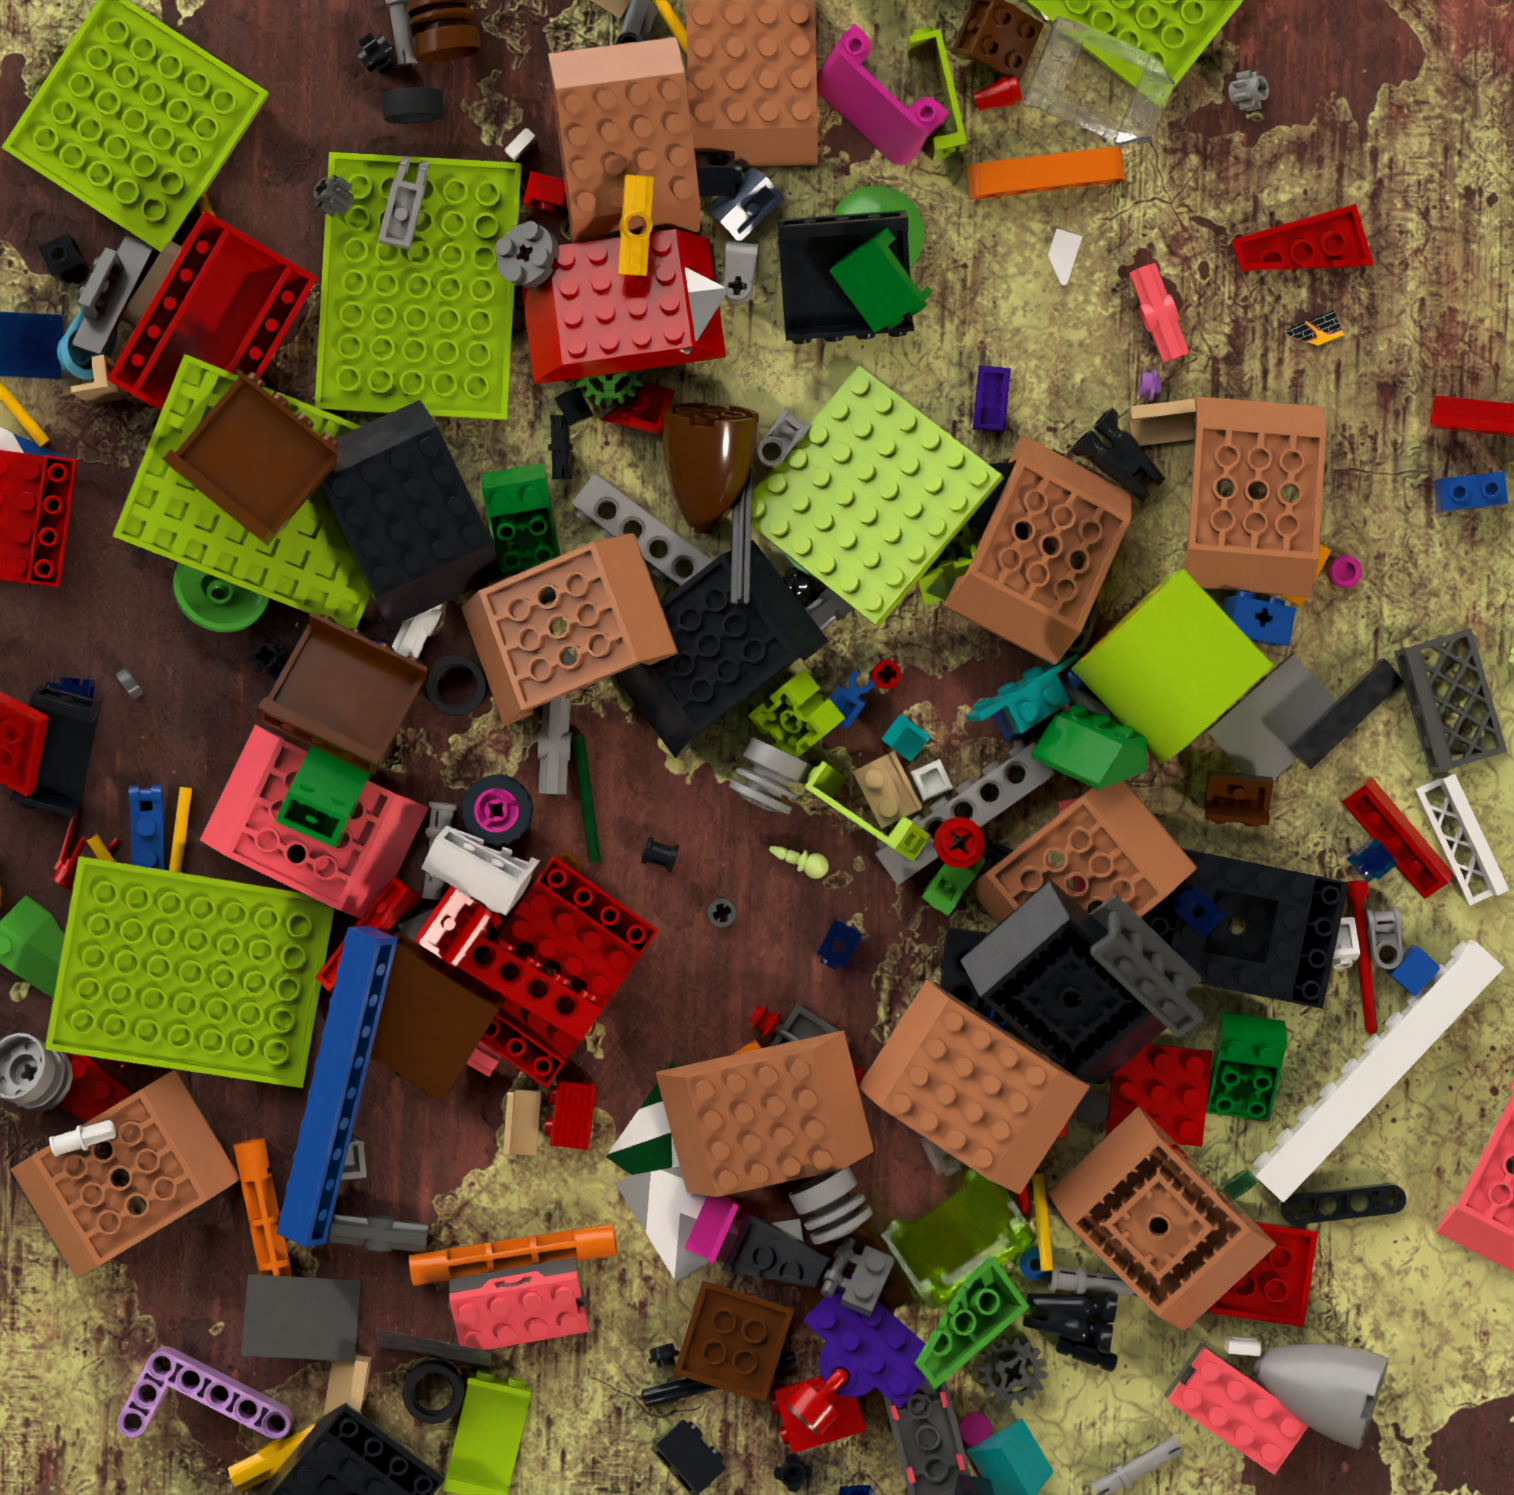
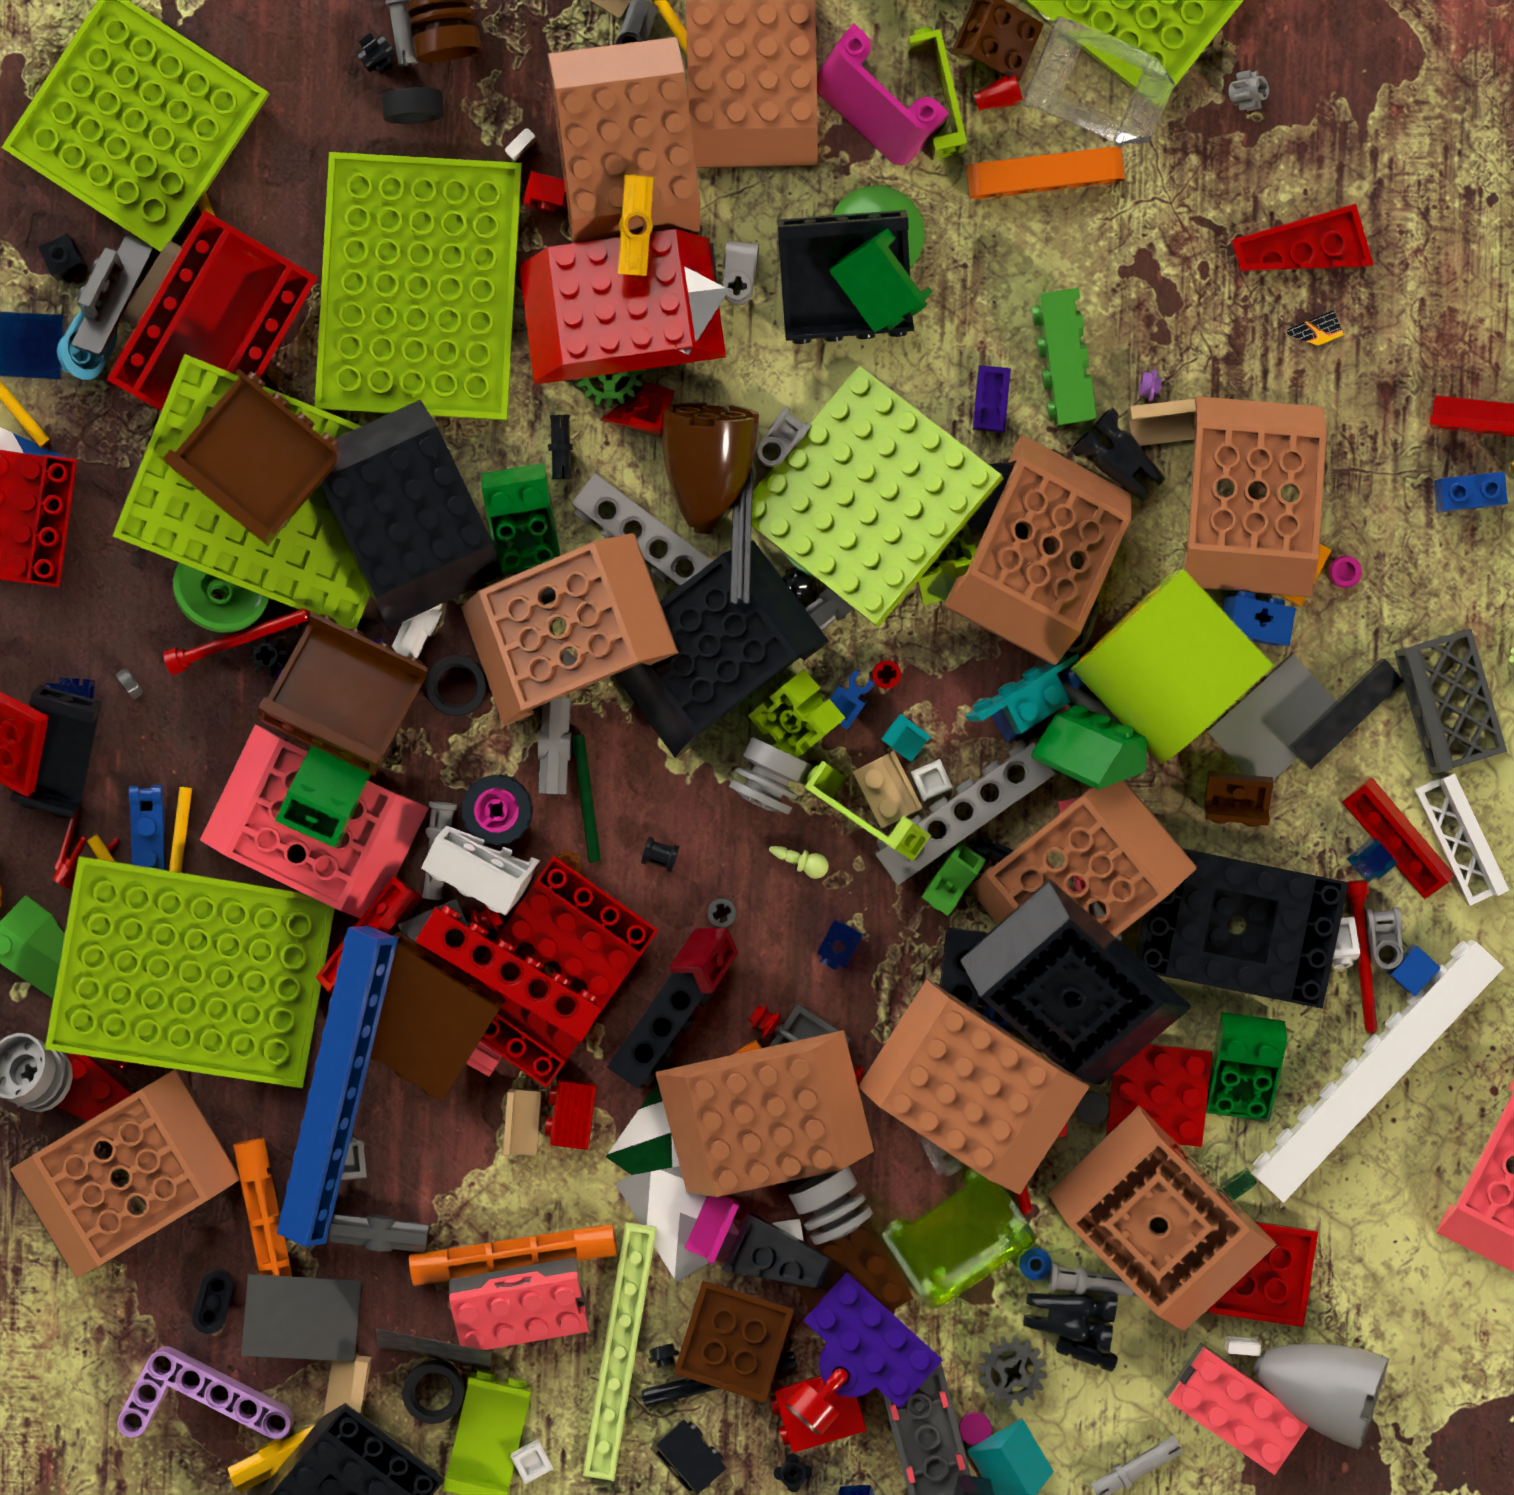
(82, 1137): white axle -> none
(101, 389): tan panel -> none
(179, 659): none -> red piece
(213, 1300): none -> black plate
(333, 195): dark grey gear -> none
(403, 206): light grey hinge -> none
(453, 926): red bracket -> none
(514, 245): plate -> none
(531, 1461): none -> white tile
(574, 406): black tile -> none
(619, 1351): none -> yellowish green tile
(625, 1061): none -> black brick
(707, 956): none -> dark red panel
(717, 173): black brick -> none
(752, 203): sand blue panel -> none
(867, 1280): dark grey plate -> none
(960, 828): red gear -> none
(974, 1317): bright green wedge -> none
(1042, 1222): yellow bar -> none
(1063, 253): white sticker -> none
(1064, 358): none -> bright green wedge
(1146, 966): dark grey fence -> none
(1158, 313): coral piece -> none
(1200, 925): clear blue brick -> none
(1342, 1199): black beam -> none

